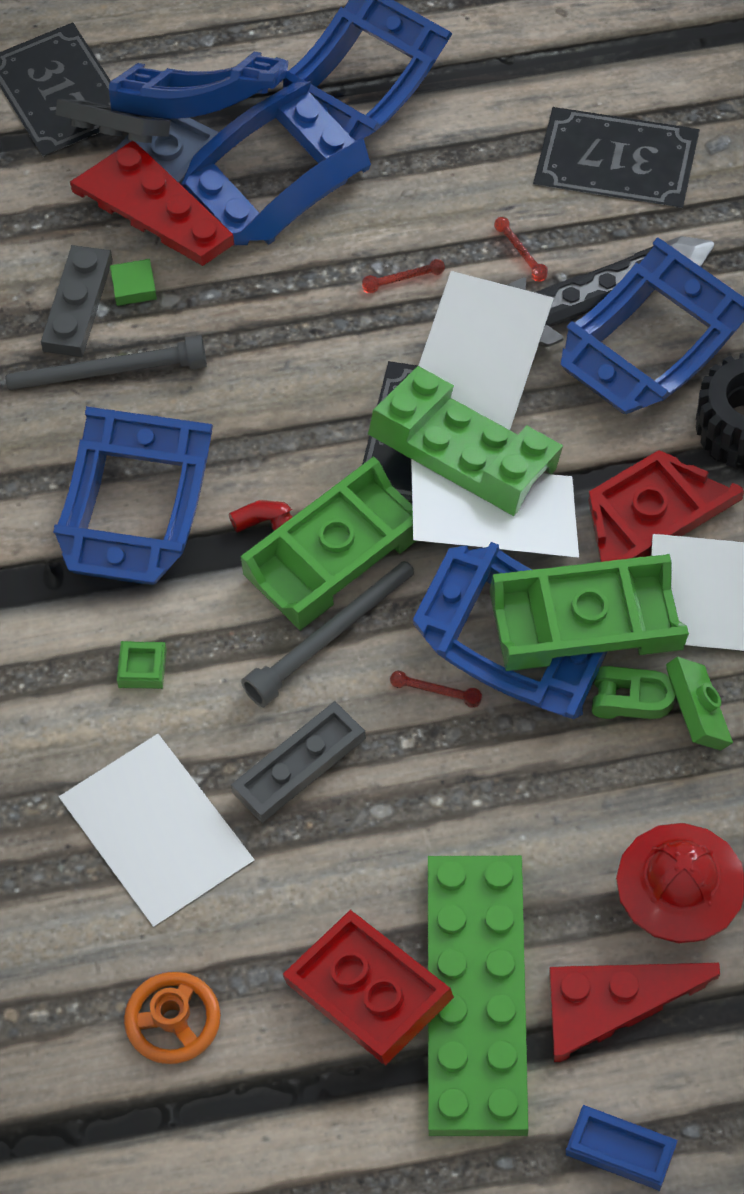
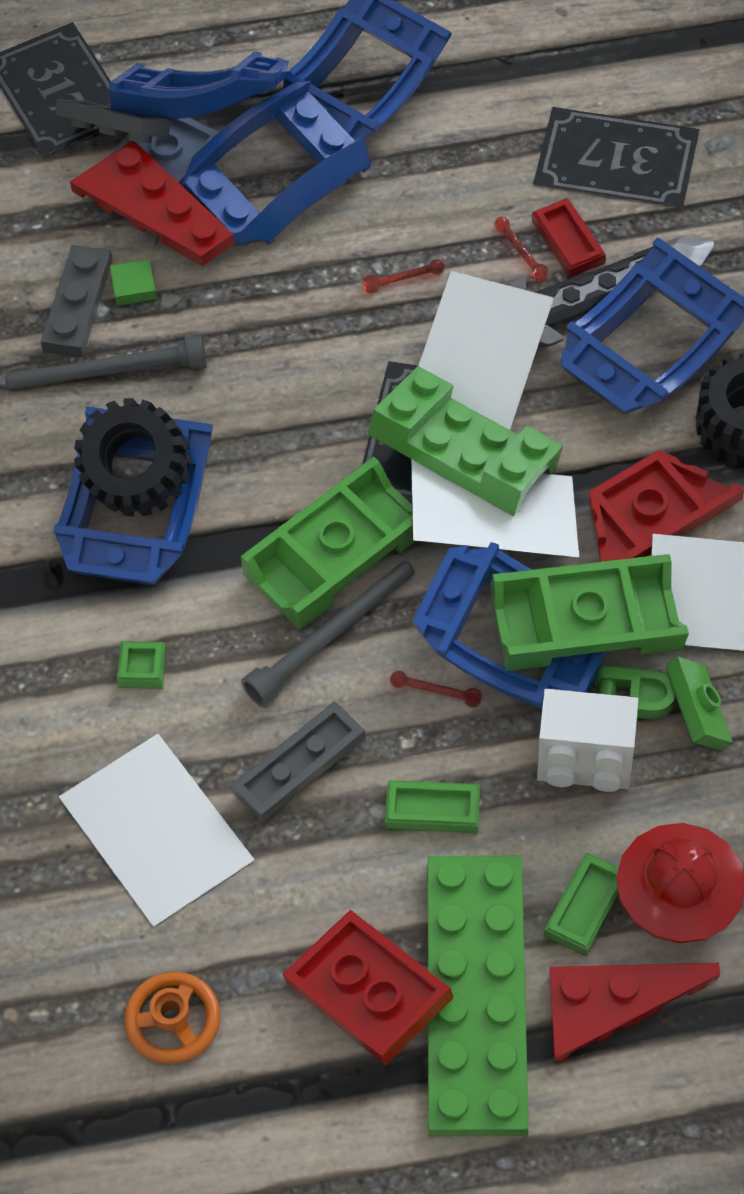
(113, 430): none -> black tyre
(259, 512): red arm -> none
(432, 806): none -> bright green tile
(568, 237): none -> red tile
(584, 905): none -> bright green tile
(587, 739): none -> white brick
(621, 1147): blue tile -> none

